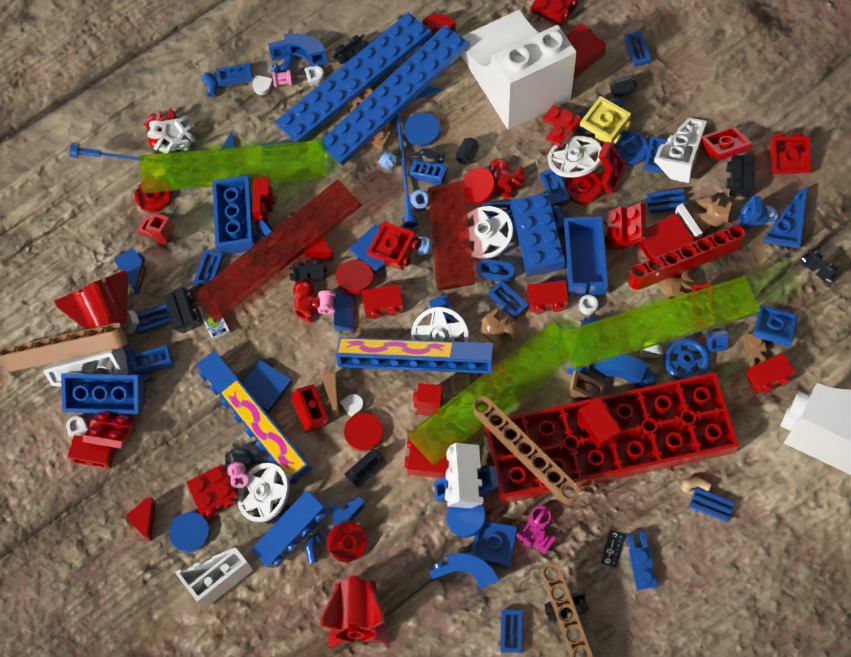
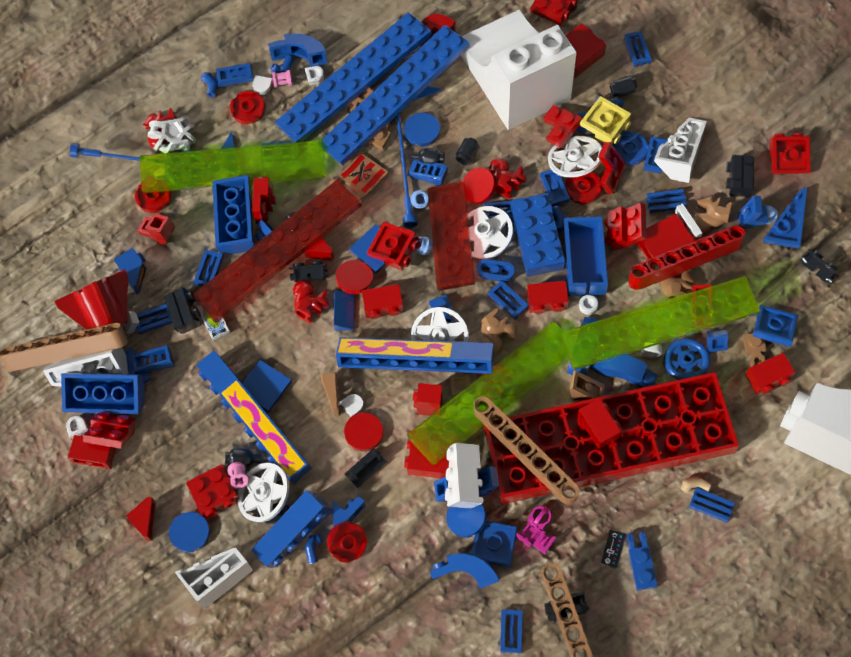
(247, 107): none -> red tile
(309, 408): red brick -> none
(326, 302): bright pink bush -> none
(345, 52): black hinge -> none
(354, 613): red brick -> none
(362, 176): none -> flag
(388, 160): light blue plate -> none
(725, 143): red plate -> none

